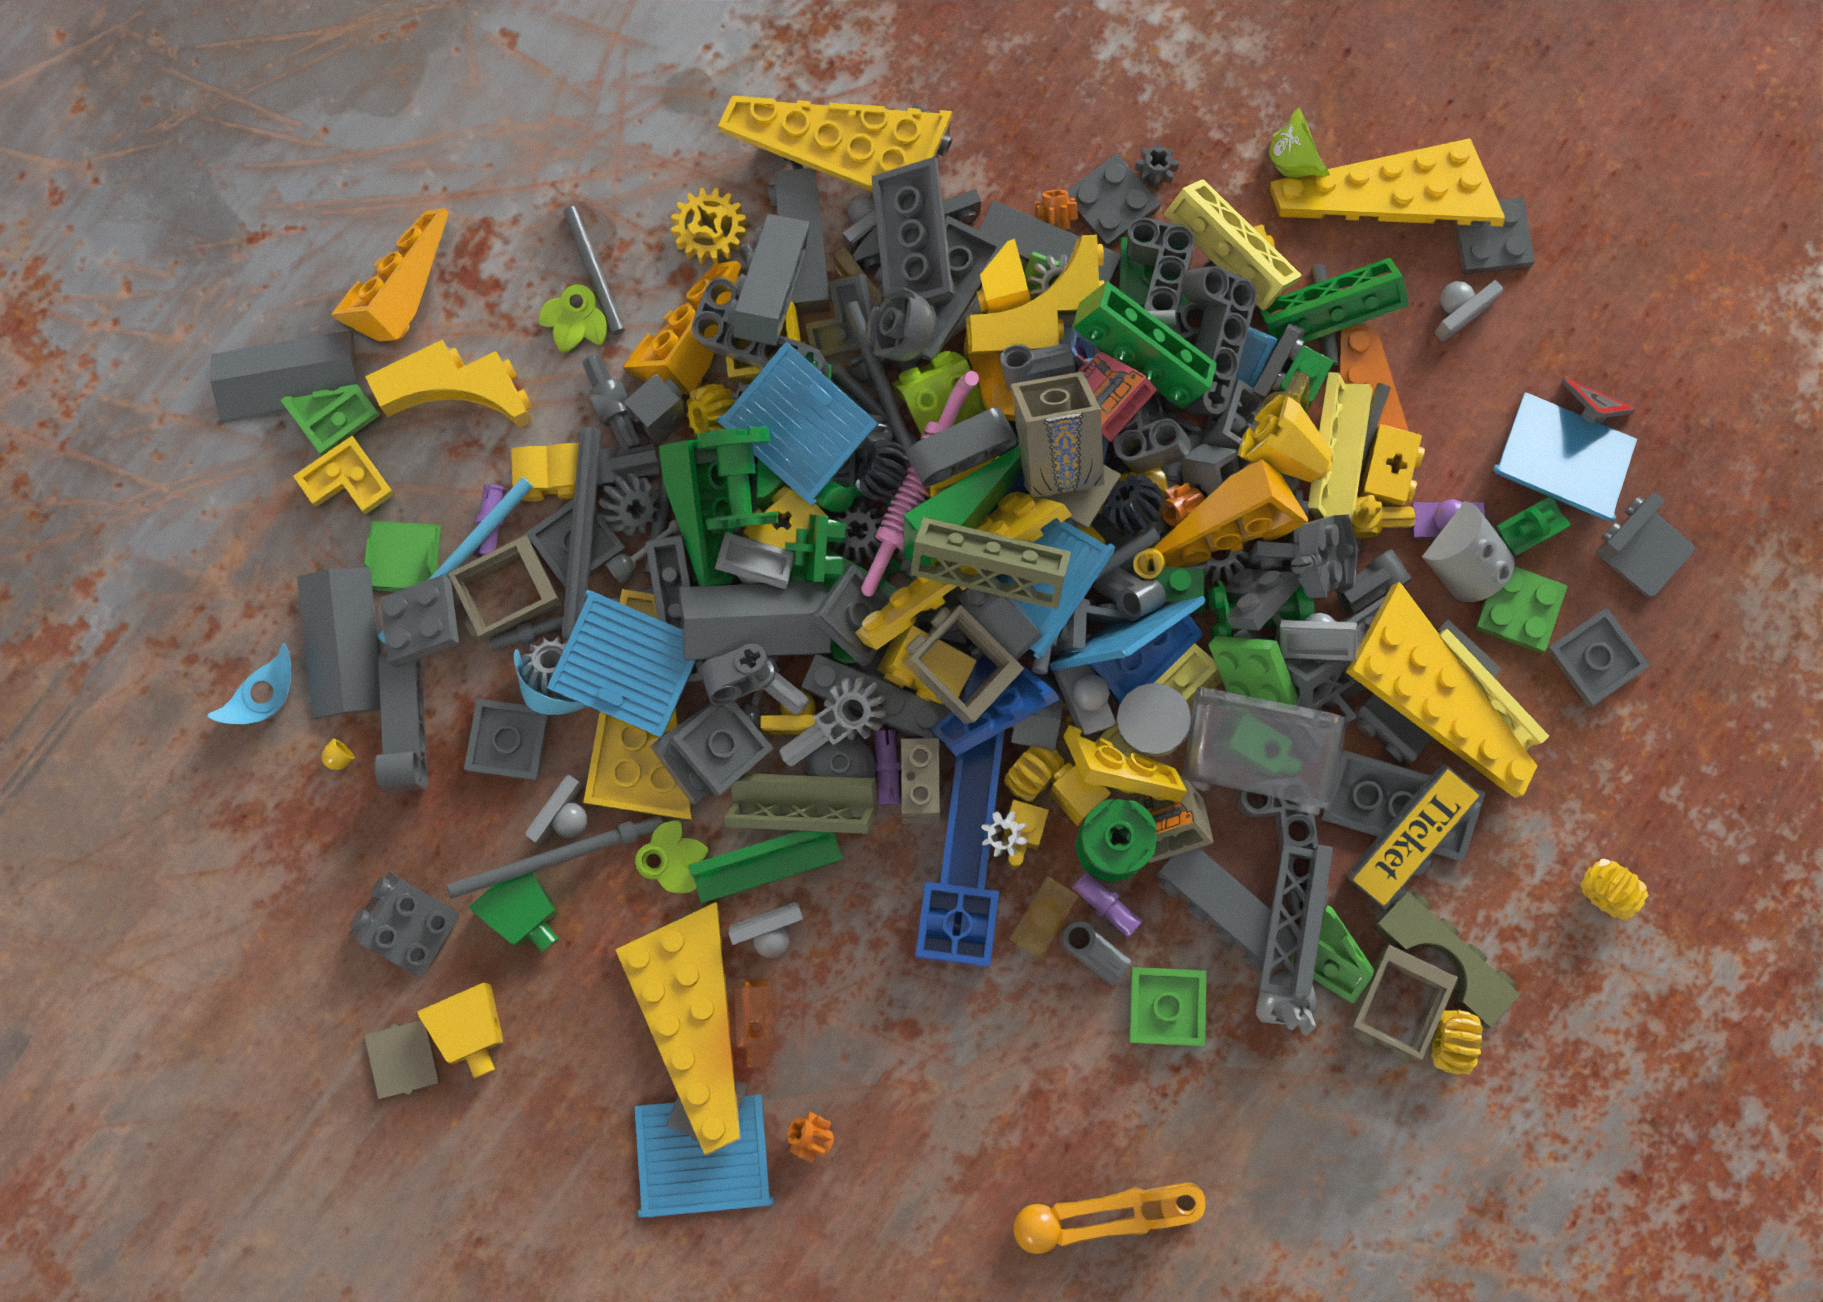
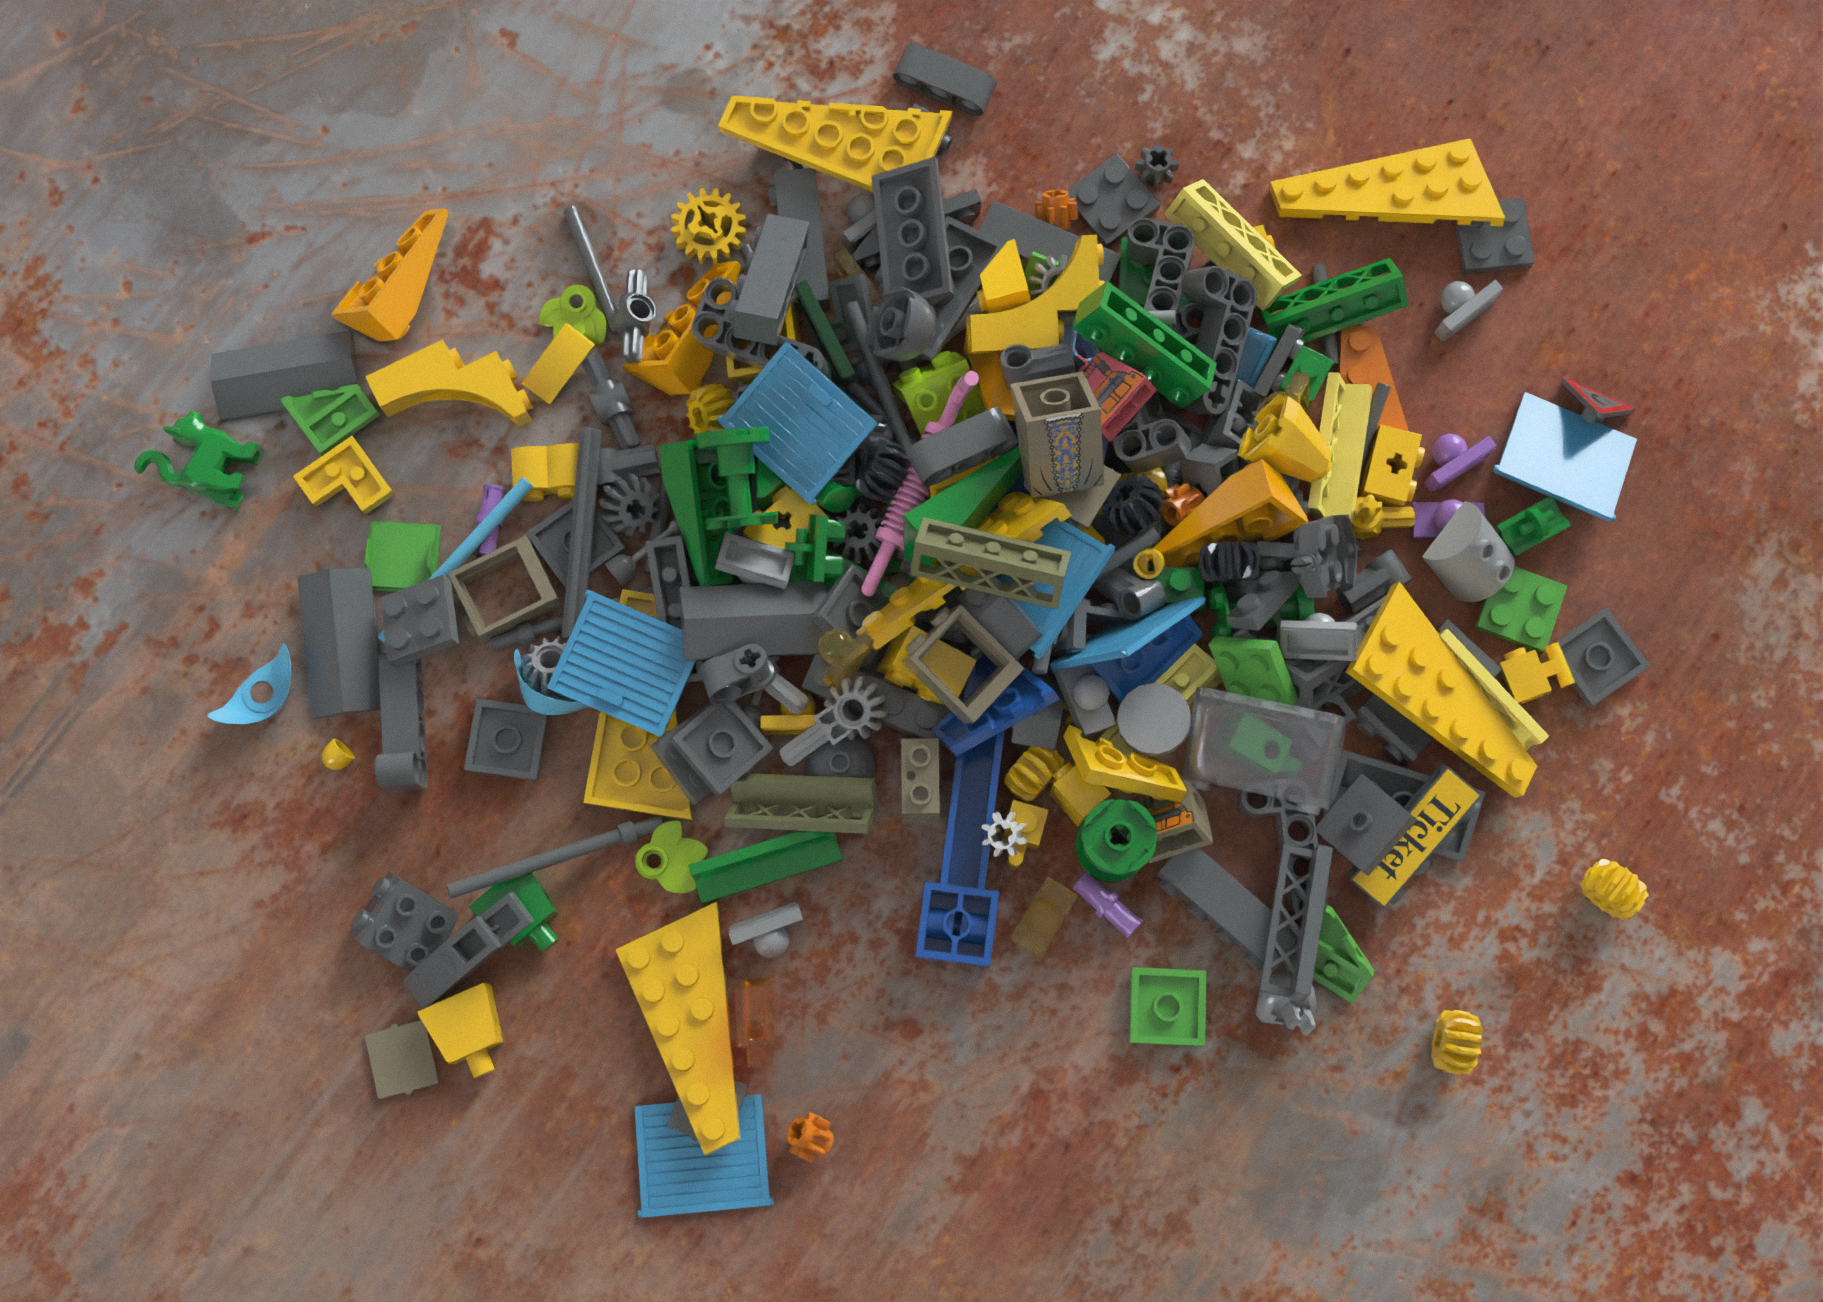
(208, 464): none -> green animal
(468, 950): none -> dark grey slope
(558, 363): none -> yellow slope
(560, 814): light grey tile -> none
(634, 316): none -> dark grey axle
(656, 409): dark grey brick -> none
(824, 333): none -> dark green tile
(843, 654): none -> clear yellow tile
(887, 767): medium lavender pin -> none
(944, 79): none -> dark grey beam
(1040, 1229): light orange piece -> none
(1096, 953): dark grey piece -> none
(1229, 562): none -> black gear
(1295, 150): lime hat -> none
(1365, 824): none -> dark grey plate
(1420, 971): dark tan window -> none
(1455, 458): none -> medium lavender tile
(1479, 987): olive arch -> none
(1527, 677): none -> yellow brick
(1645, 546): dark grey bracket -> none

